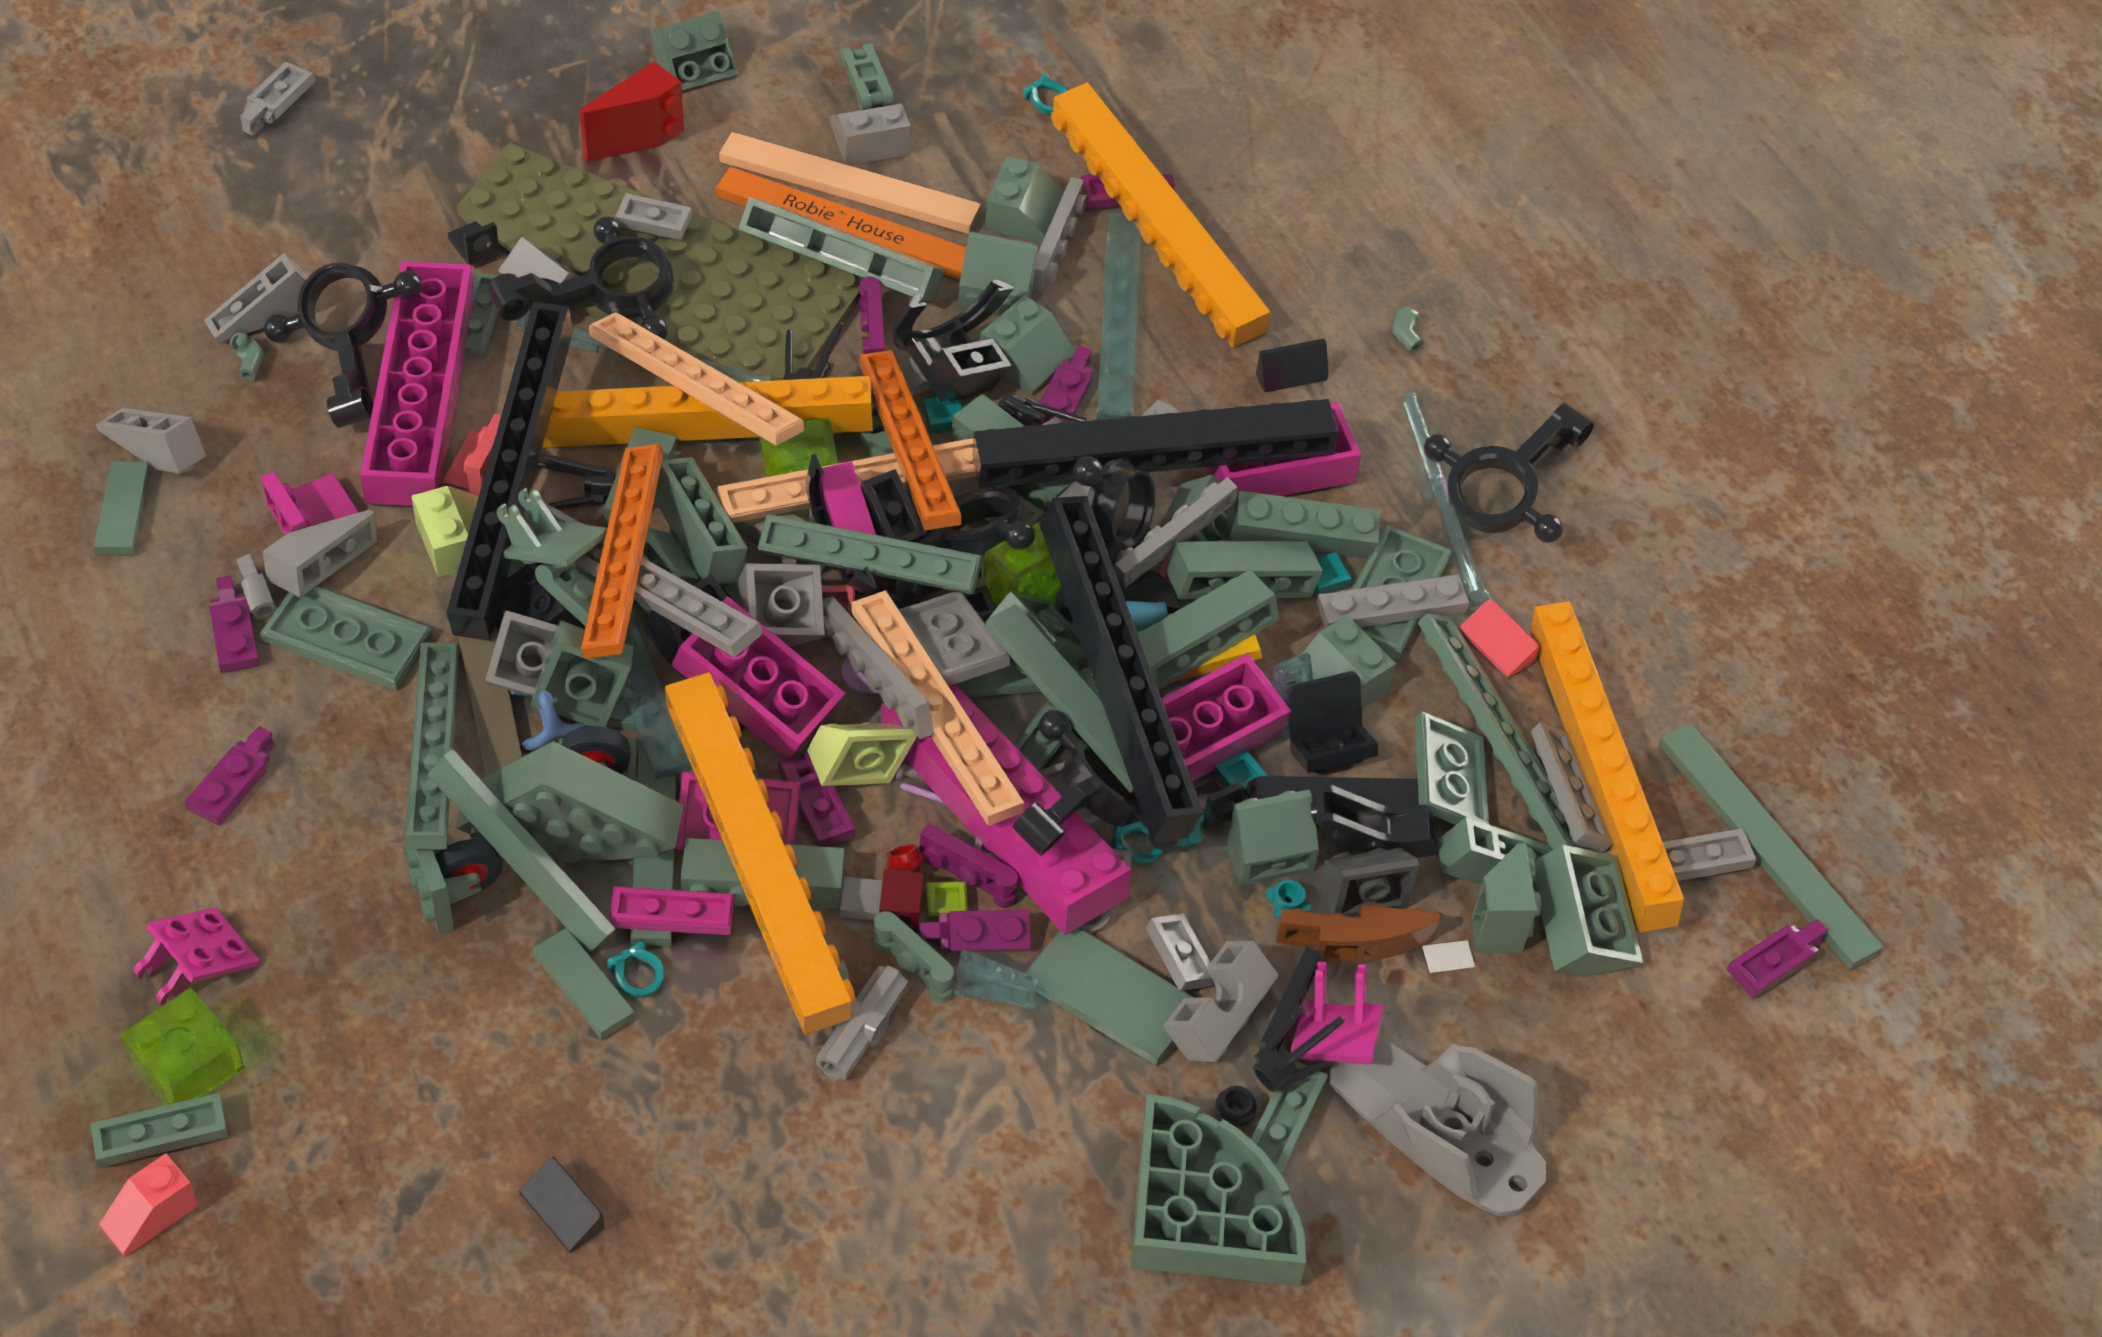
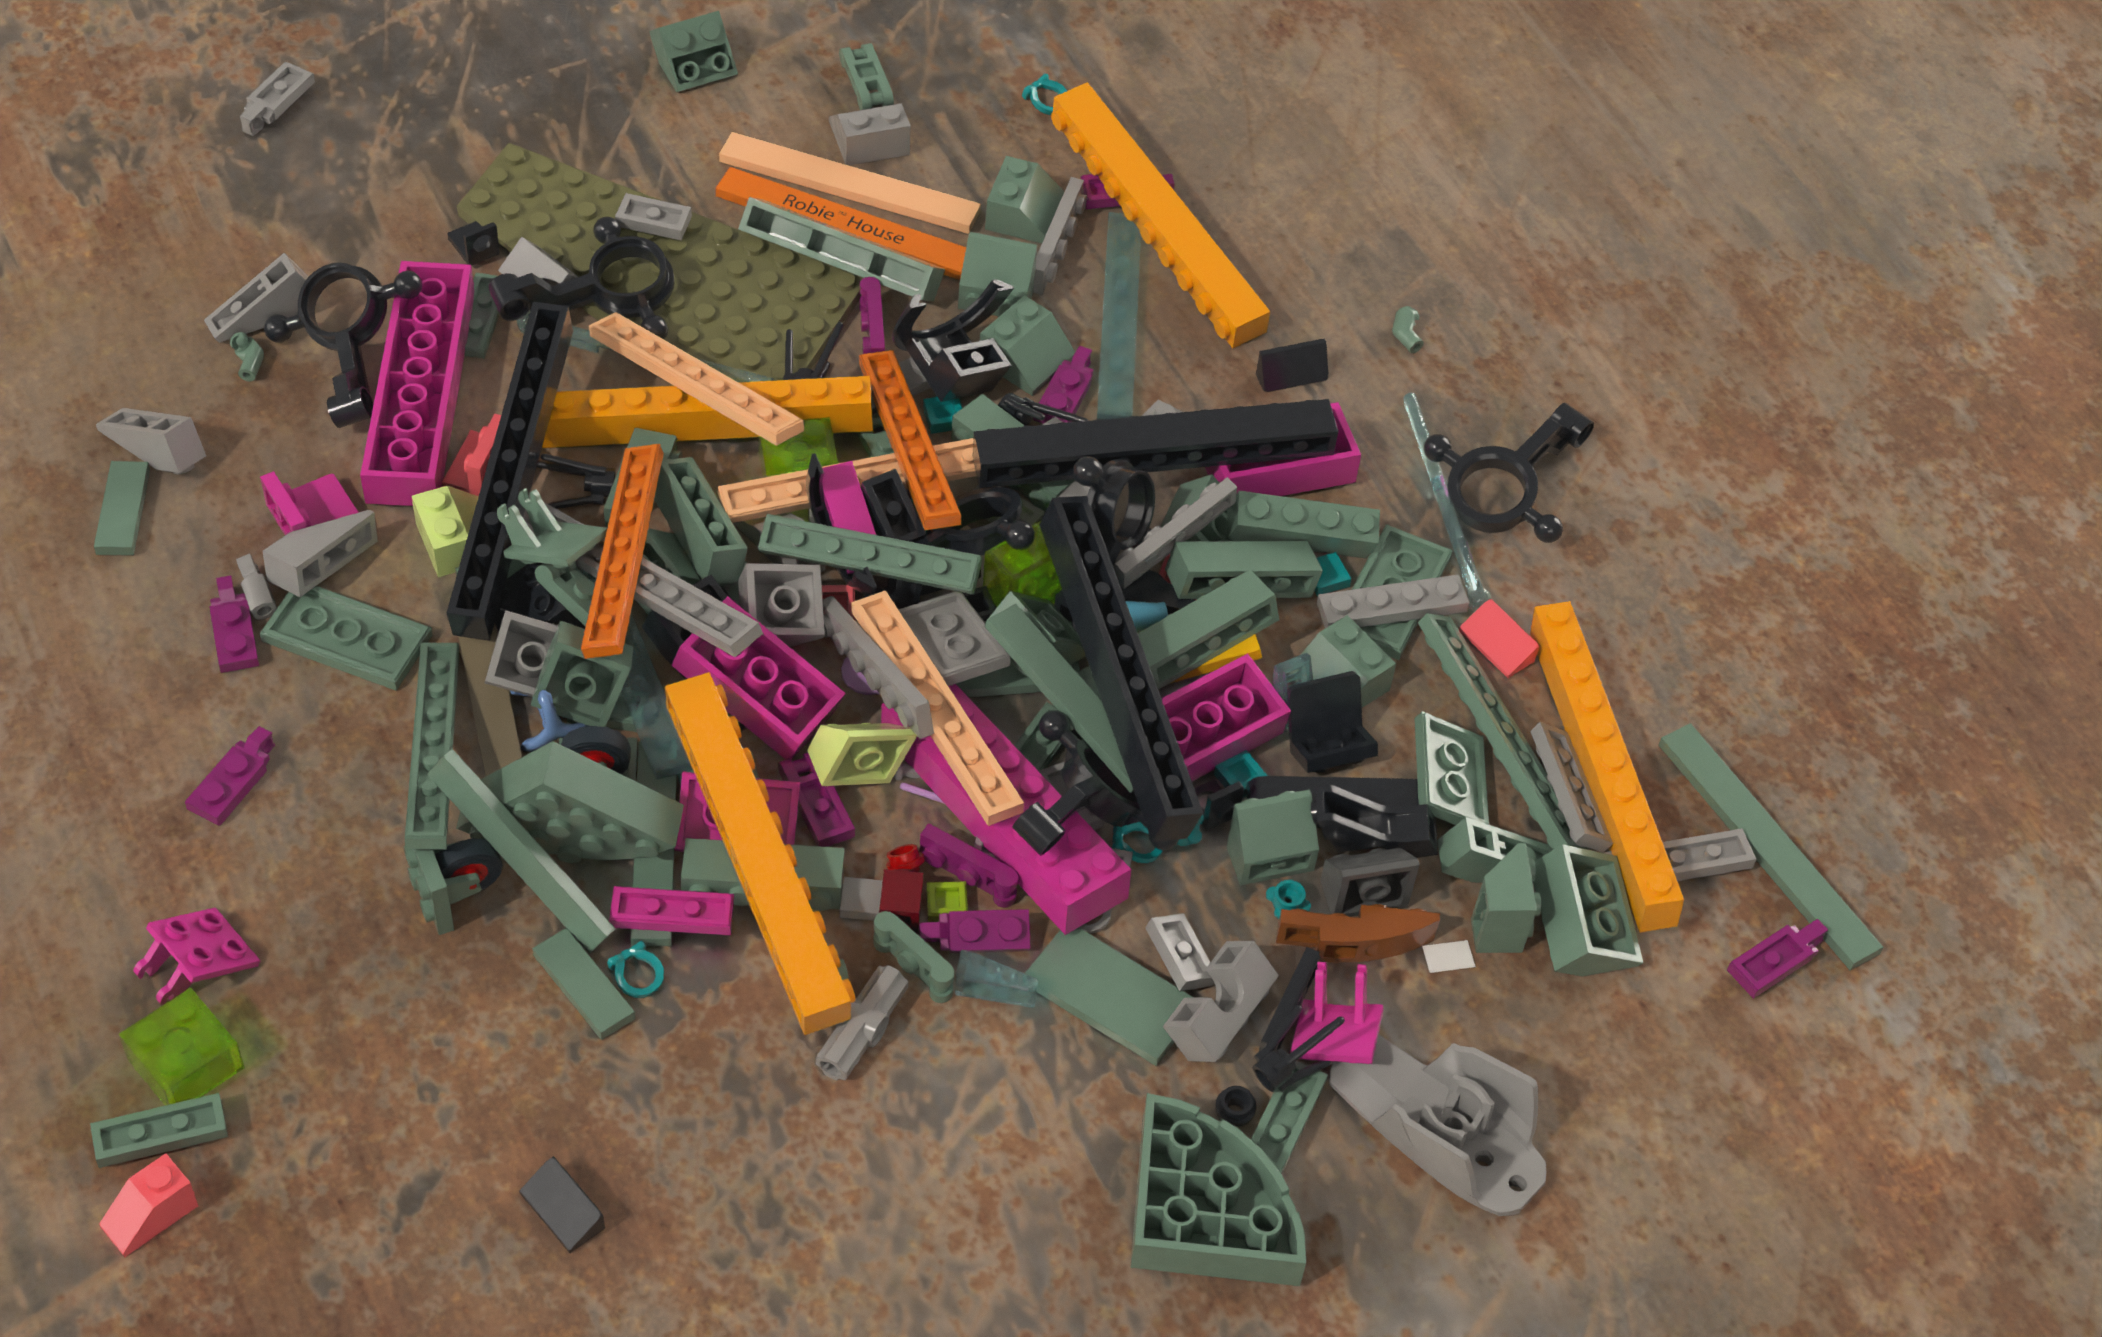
(633, 115): red slope -> none

